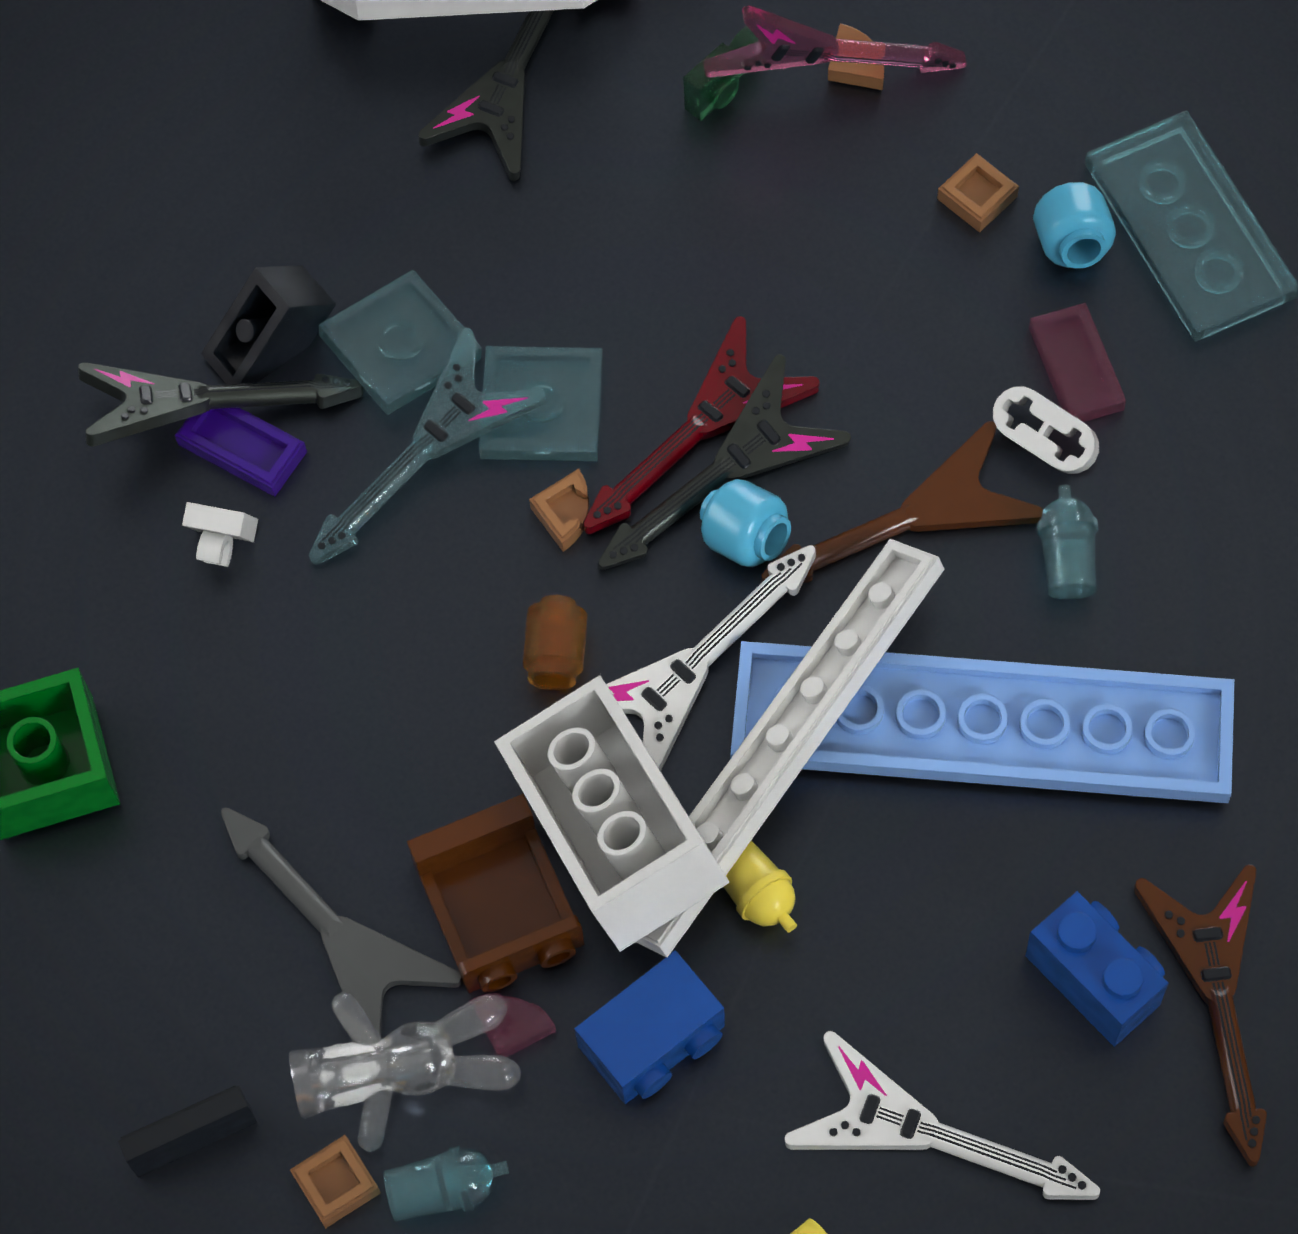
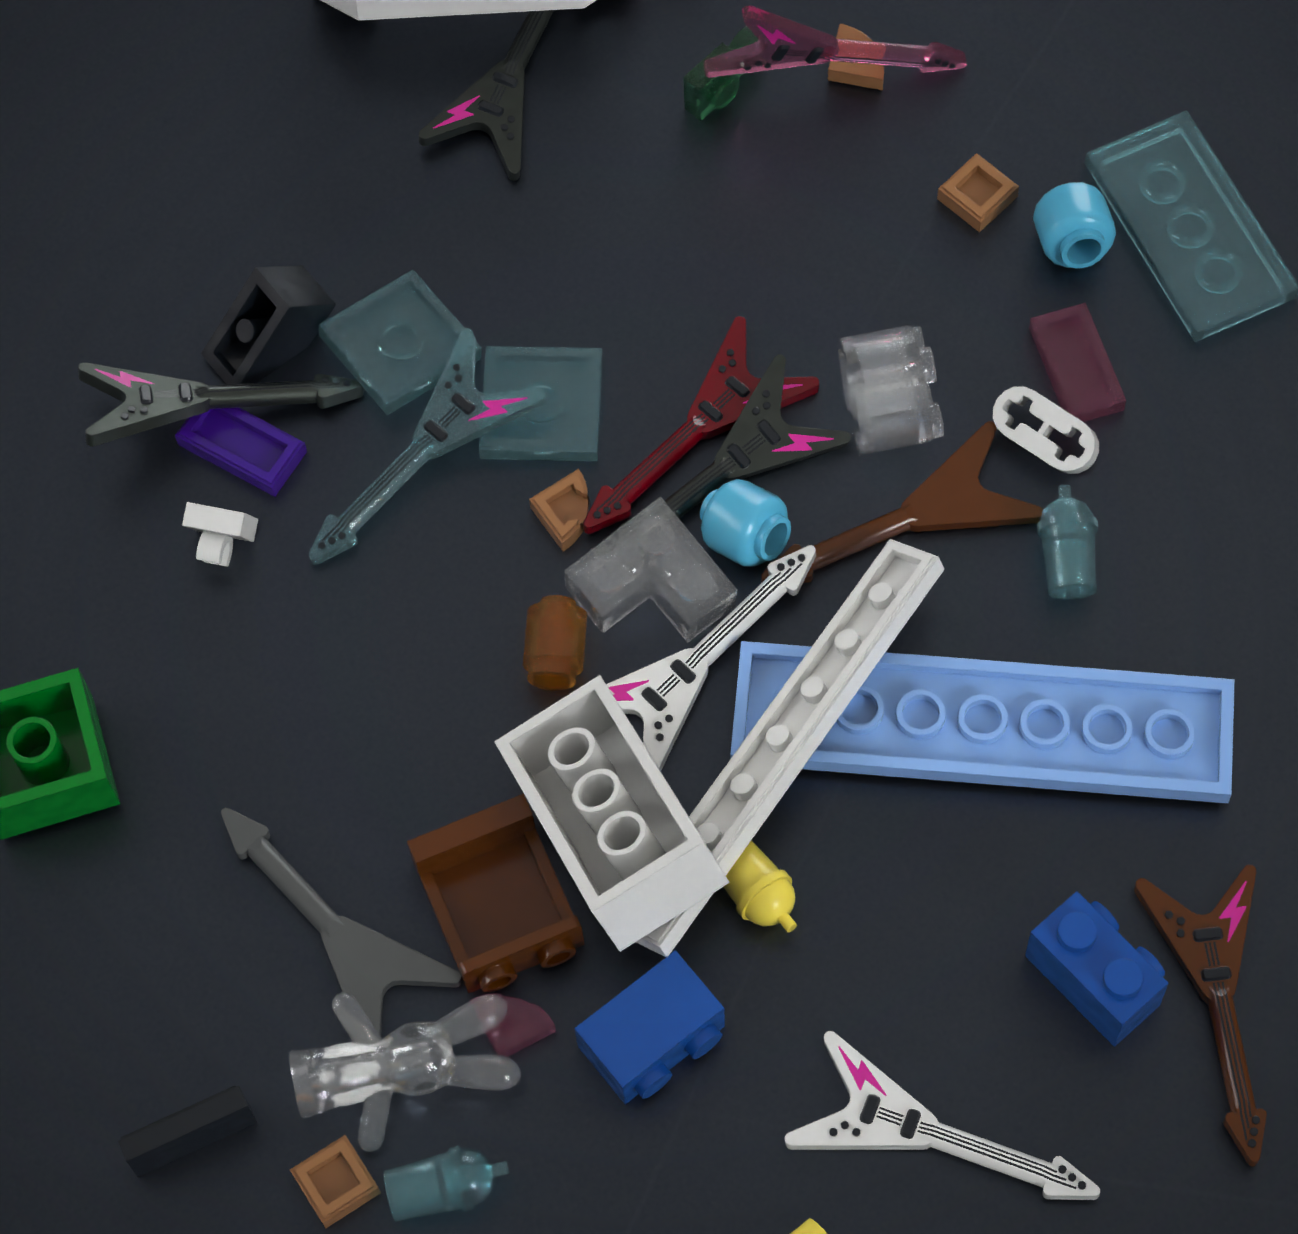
(653, 560): none -> clear brick
(889, 389): none -> clear brick

